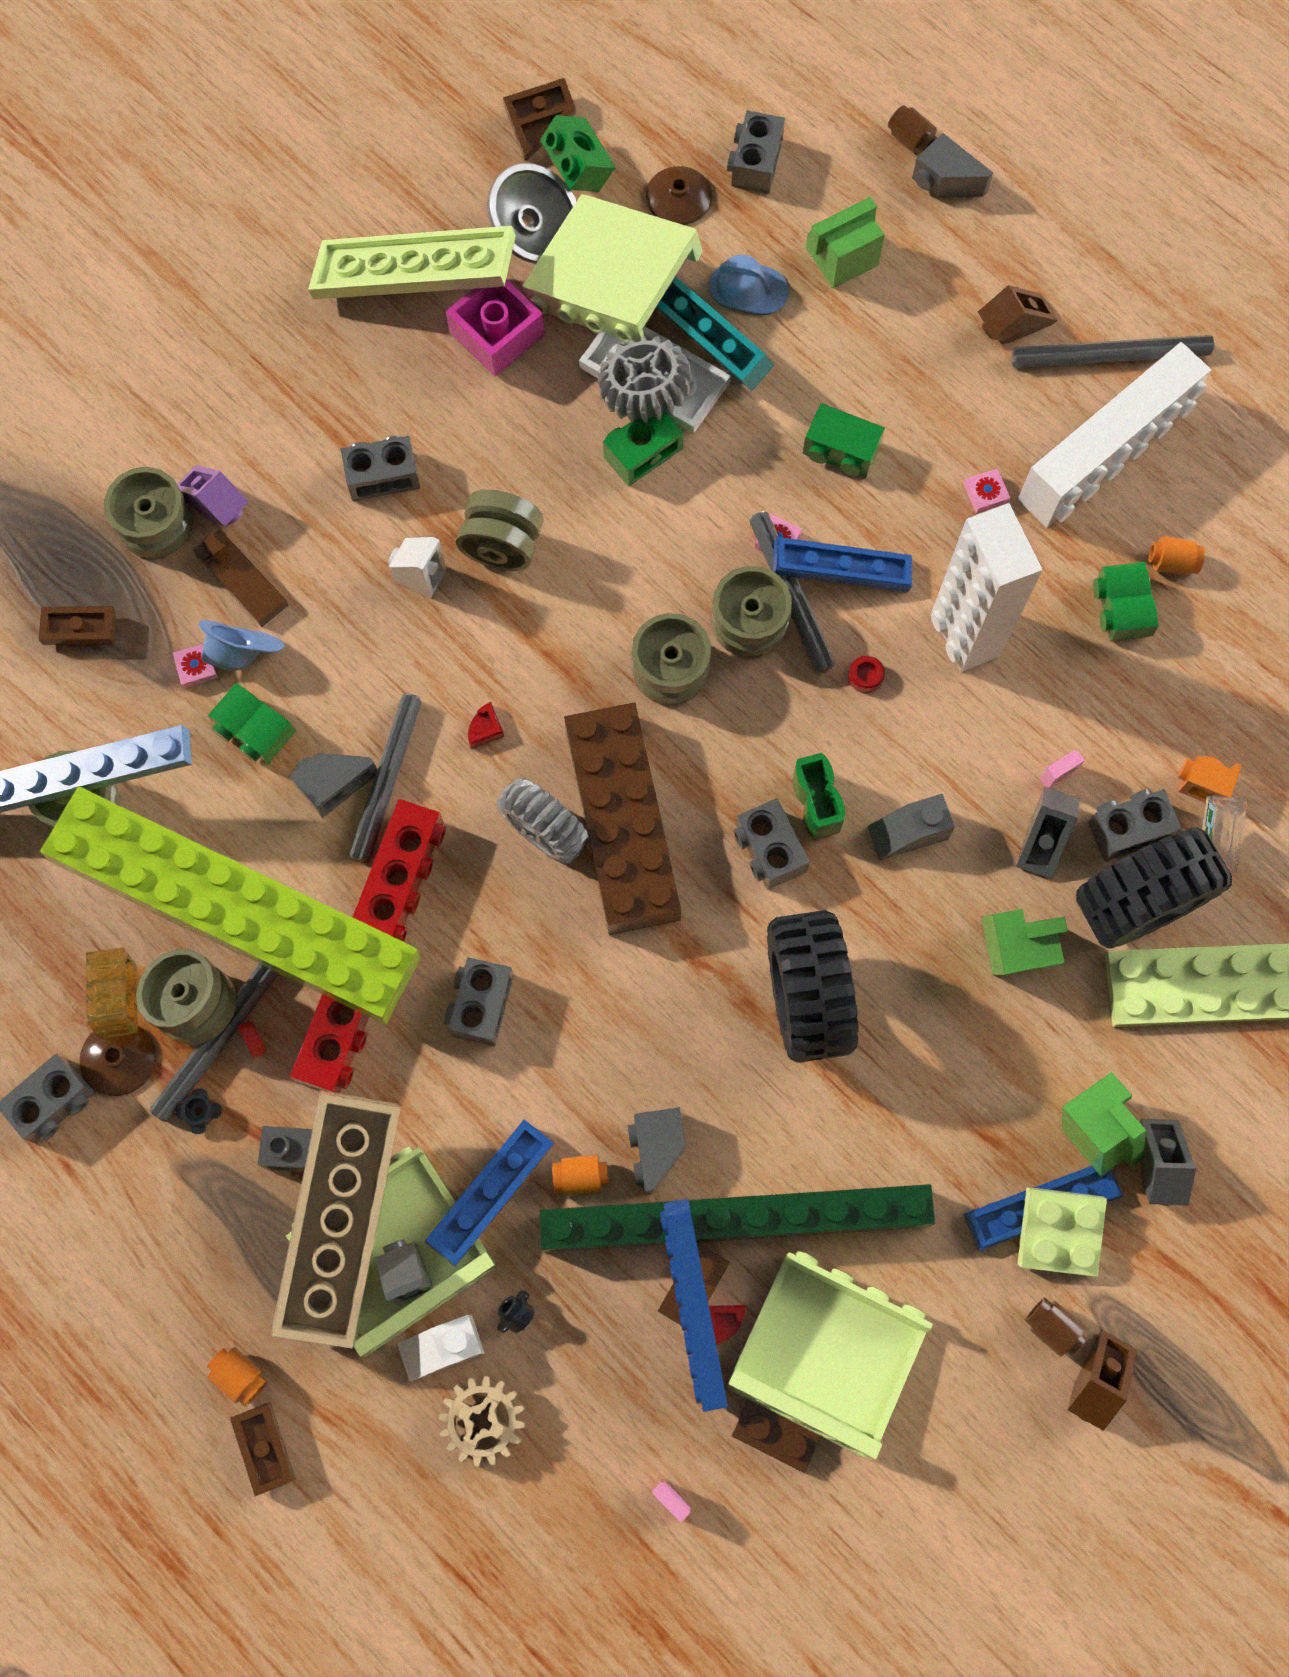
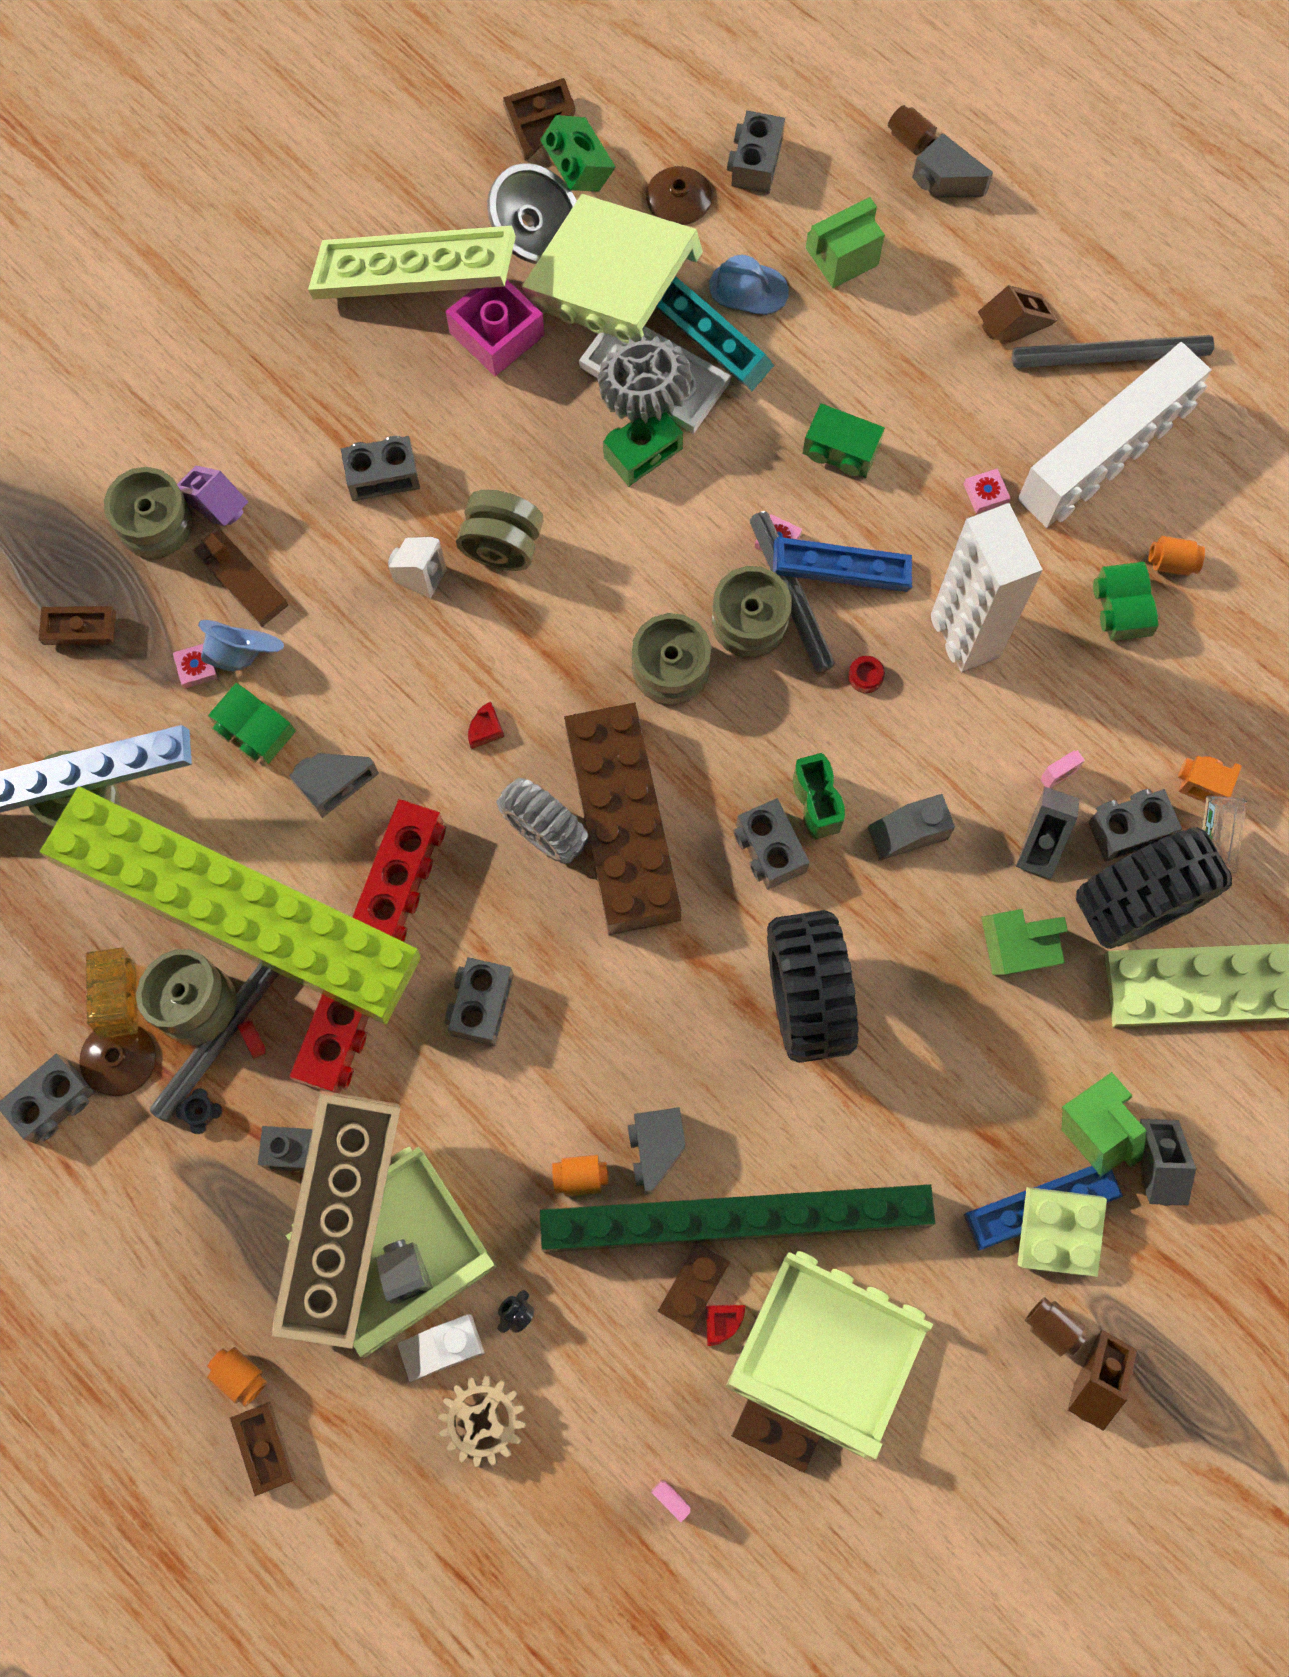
(385, 778): dark grey axle -> none
(489, 1193): blue plate -> none
(695, 1312): blue piece -> none

